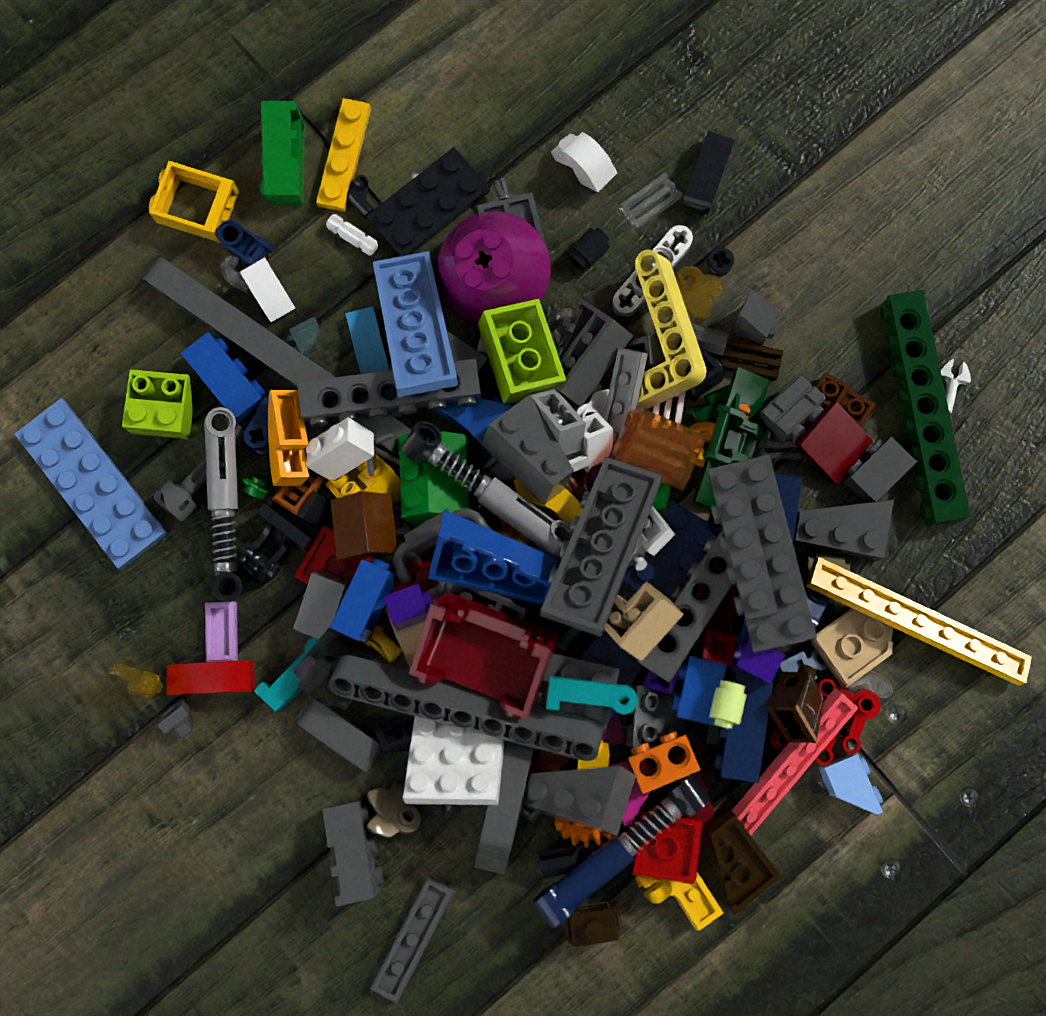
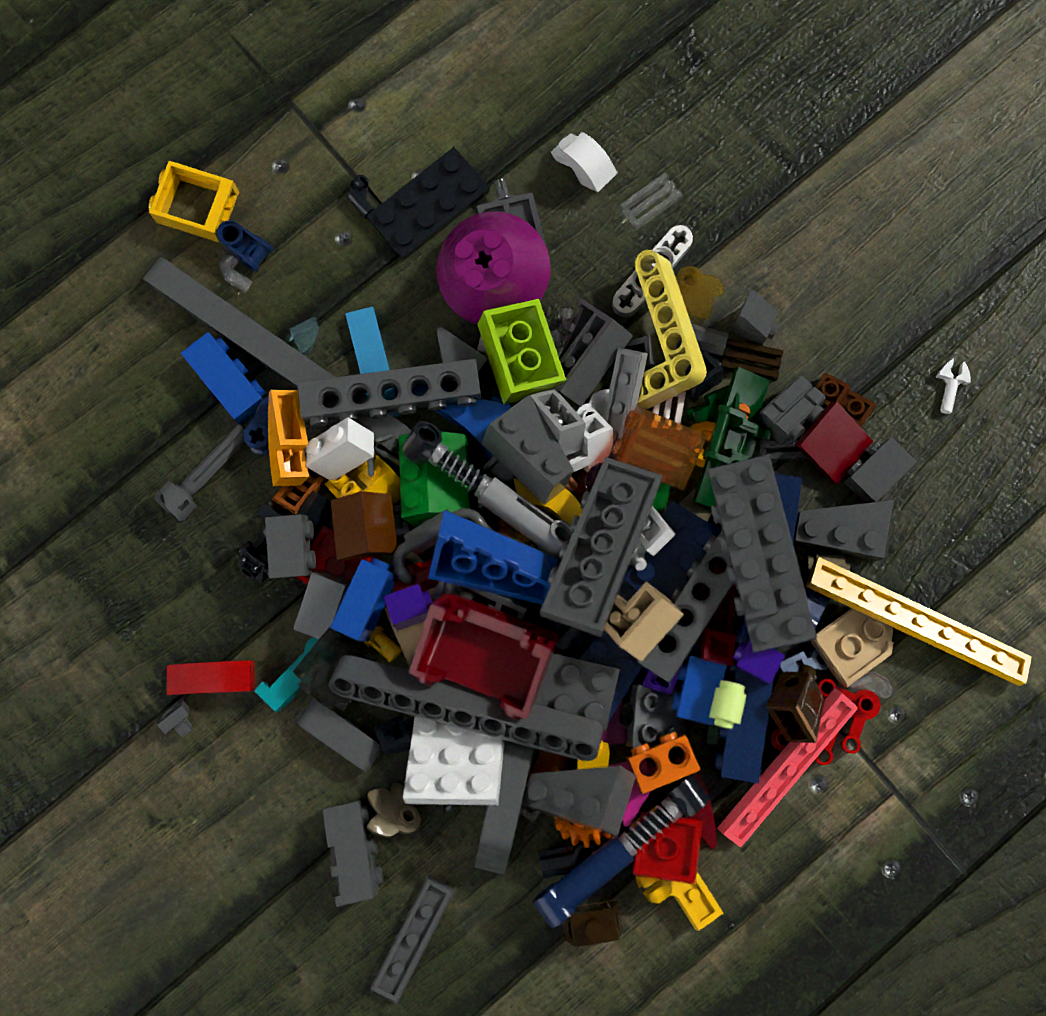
(91, 484): medium blue plate -> none
(139, 683): clear yellow plate -> none
(158, 404): lime slope -> none
(221, 631): lavender tile -> none
(222, 500): piece -> none
(257, 486): green plate -> none
(267, 289): white tile -> none
(282, 153): green wedge -> none
(289, 546): none -> dark grey brick
(343, 154): yellow plate -> none
(352, 234): white axle -> none
(414, 324): medium blue plate -> none
(589, 248): black brick -> none
(618, 696): teal leg -> none
(708, 172): black beam -> none
(712, 264): black bush -> none
(740, 862): dark brown wing -> none
(848, 781): light blue slope -> none
(913, 309): dark green brick -> none

